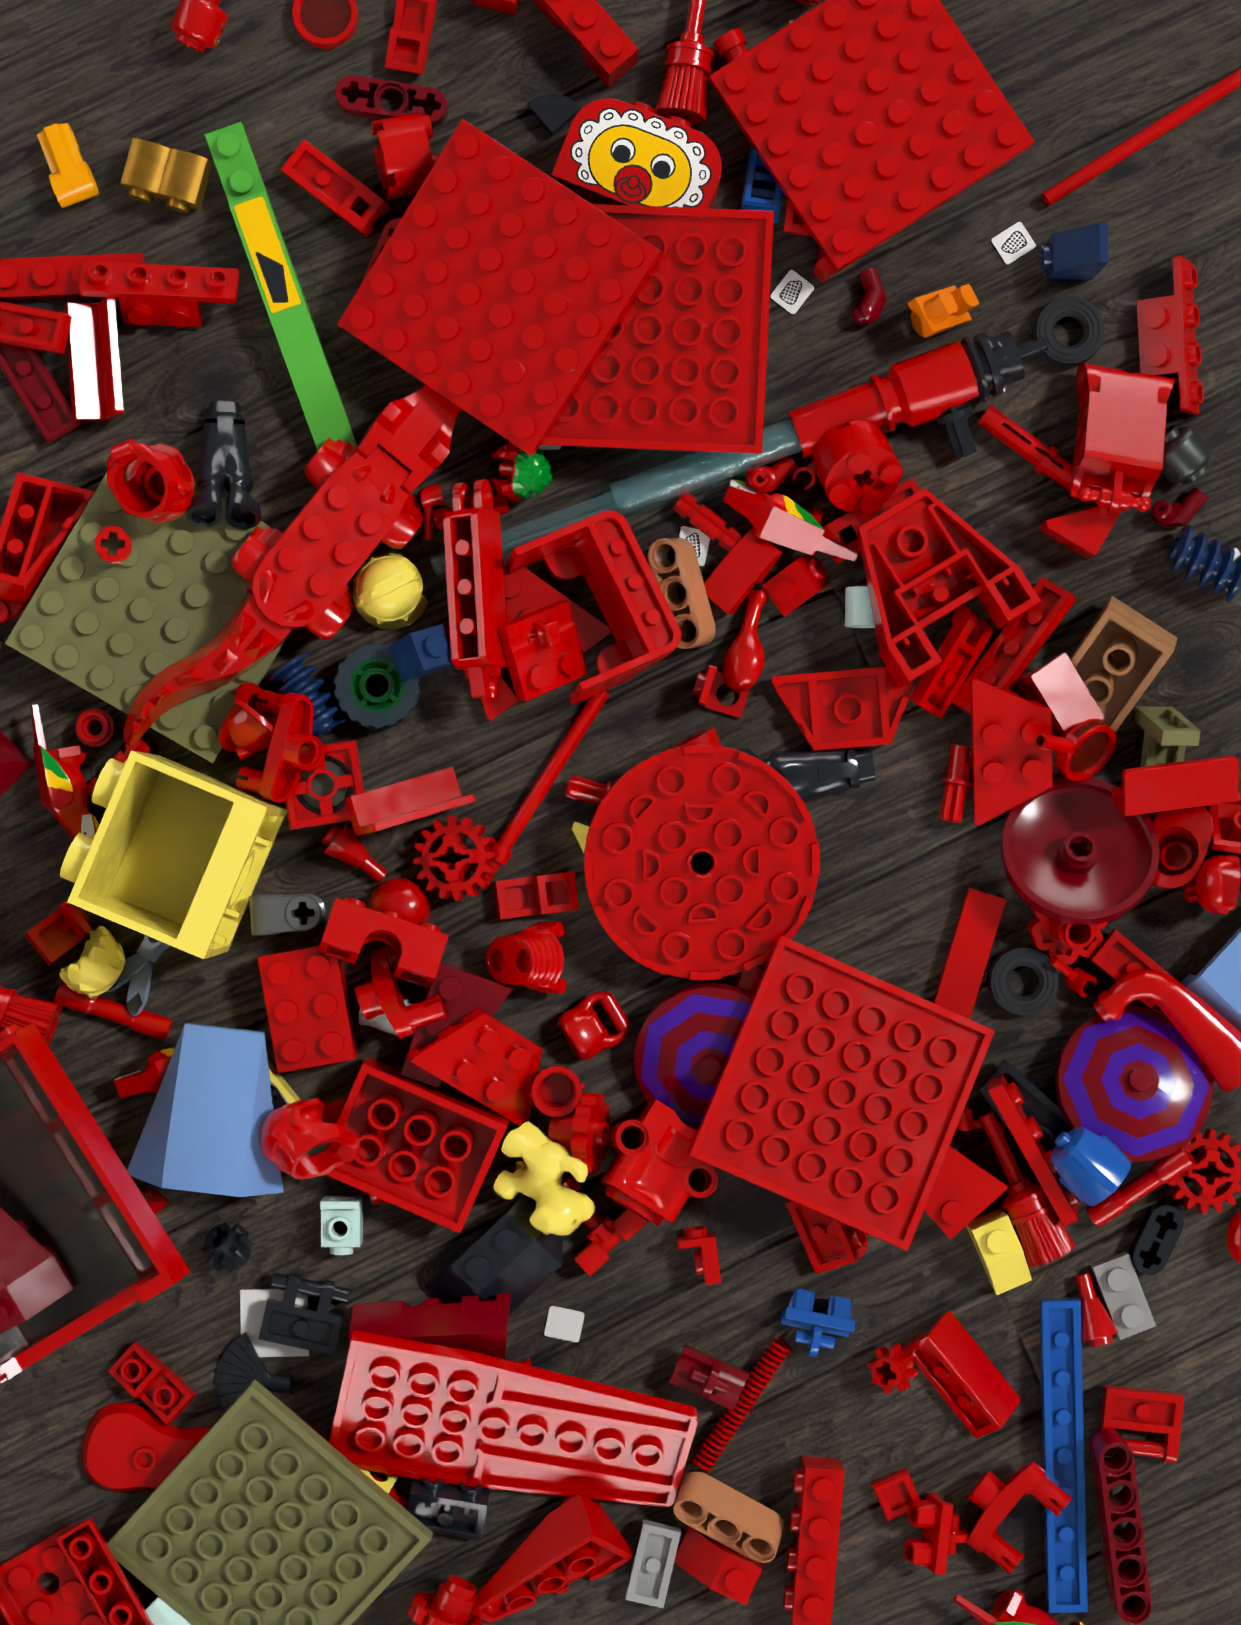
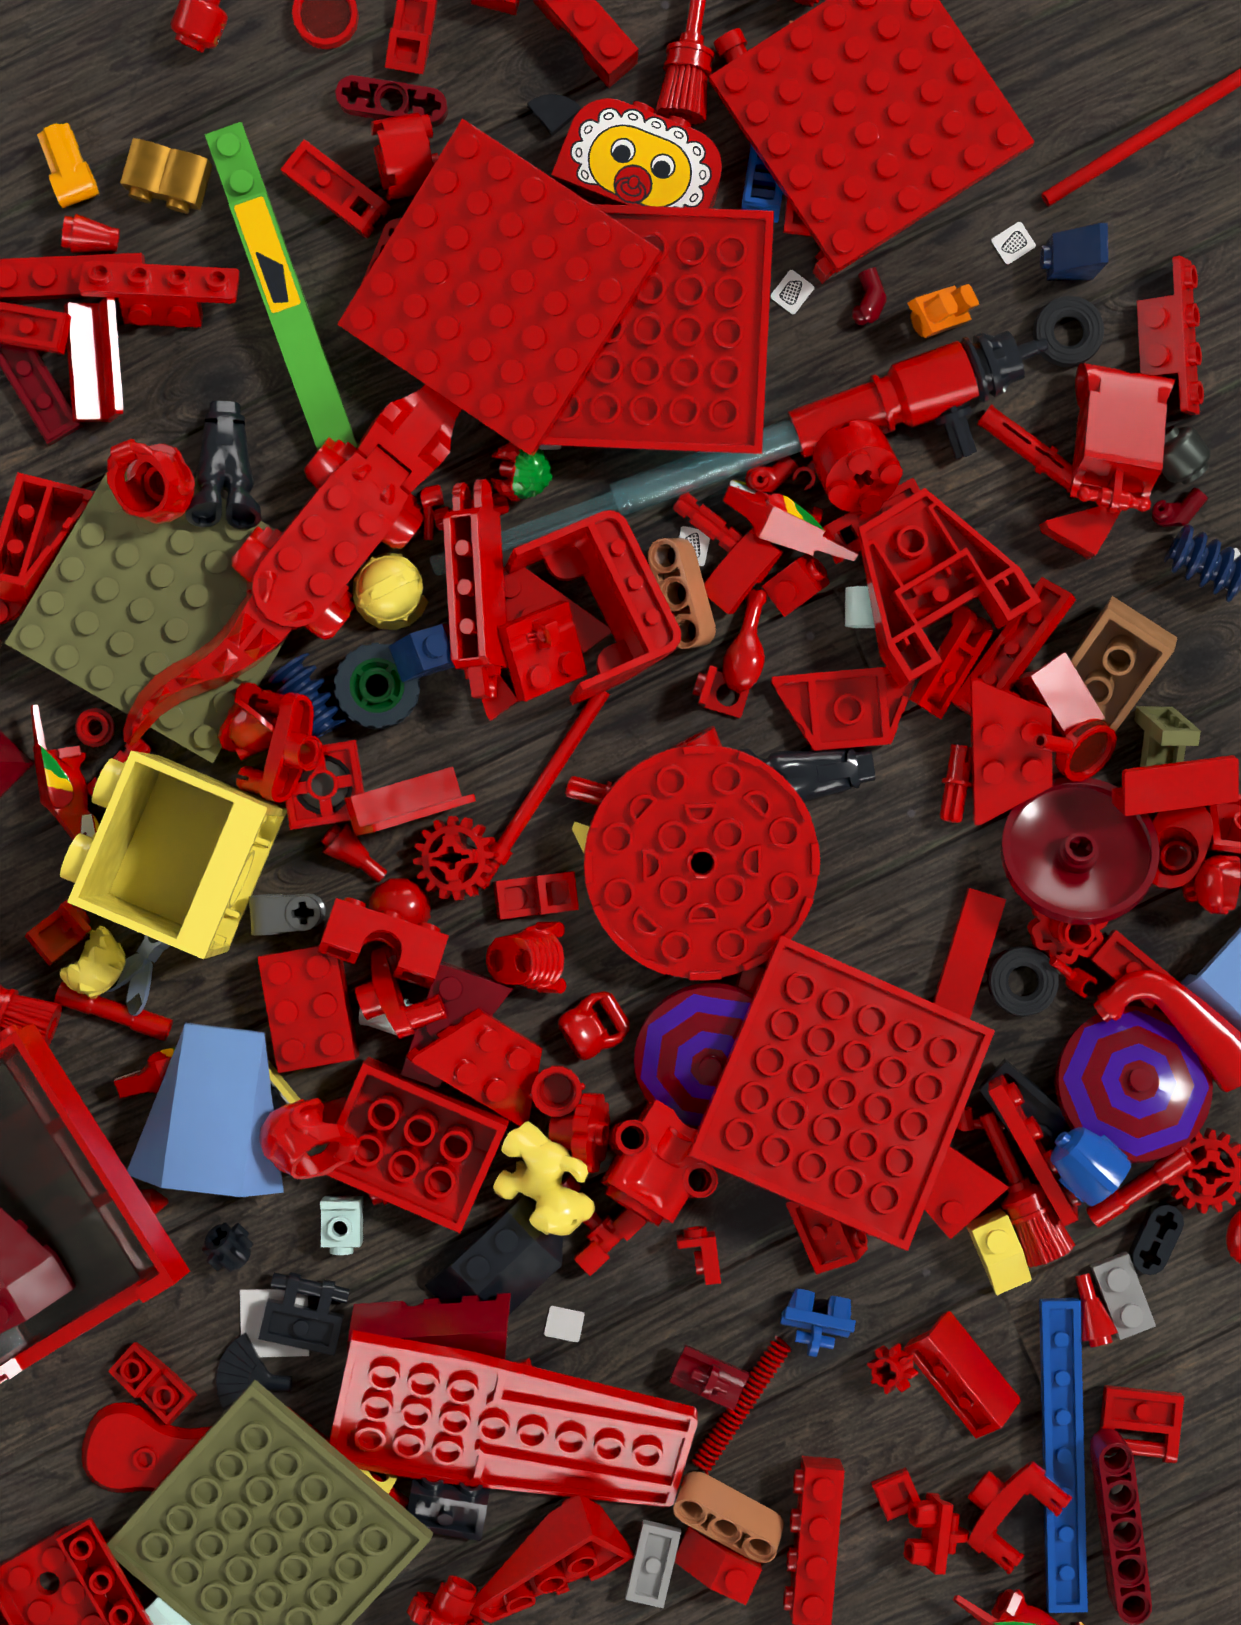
(88, 235): none -> red cone
(104, 536): red bush -> none

